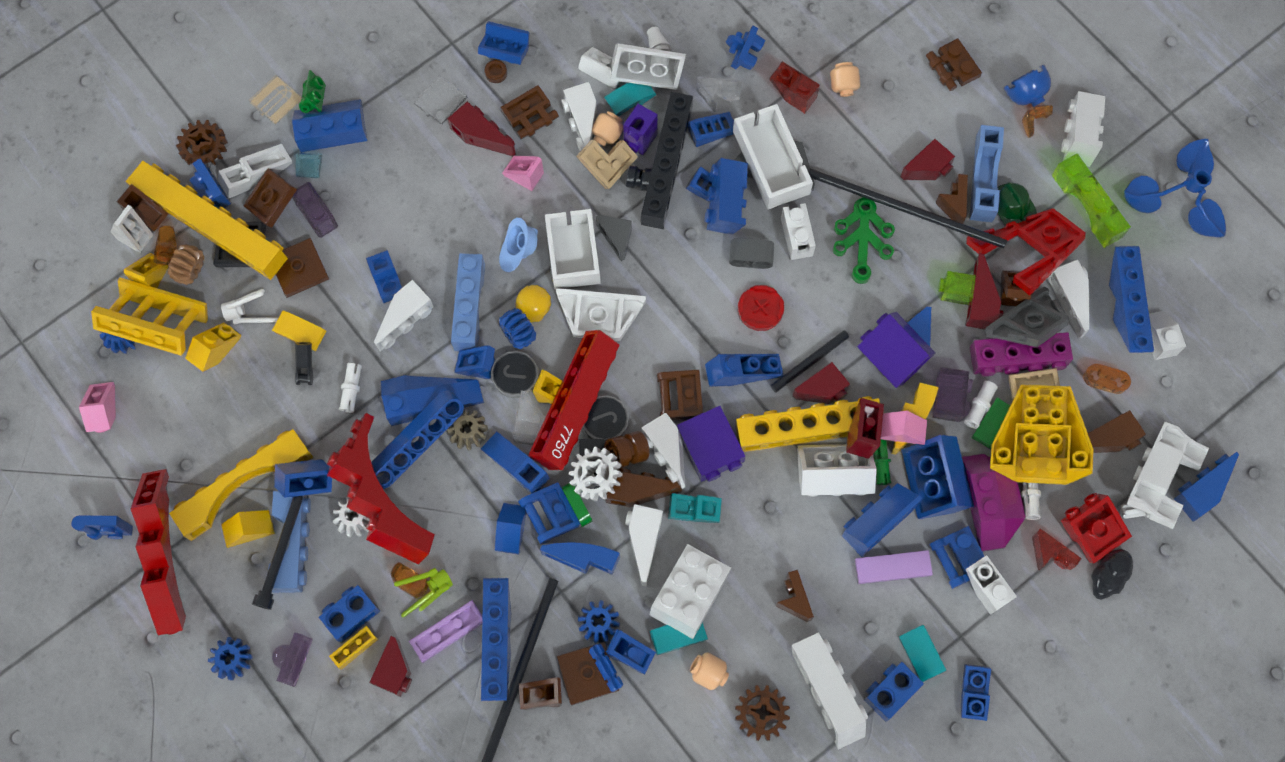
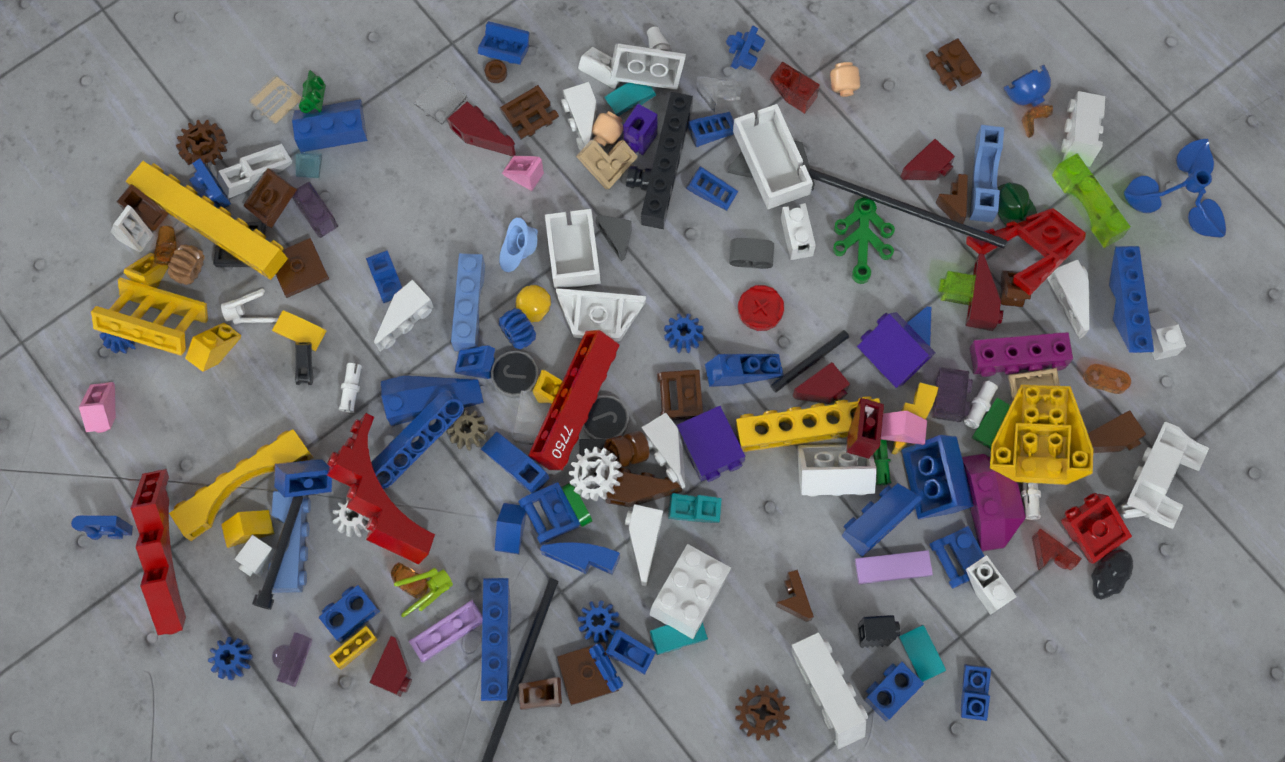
(255, 557): none -> white brick
(692, 336): none -> blue gear
(709, 671): light nougat head -> none
(726, 196): blue wedge -> none
(878, 631): none -> black brick
(1030, 321): dark grey wing -> none
(1208, 490): blue slope -> none

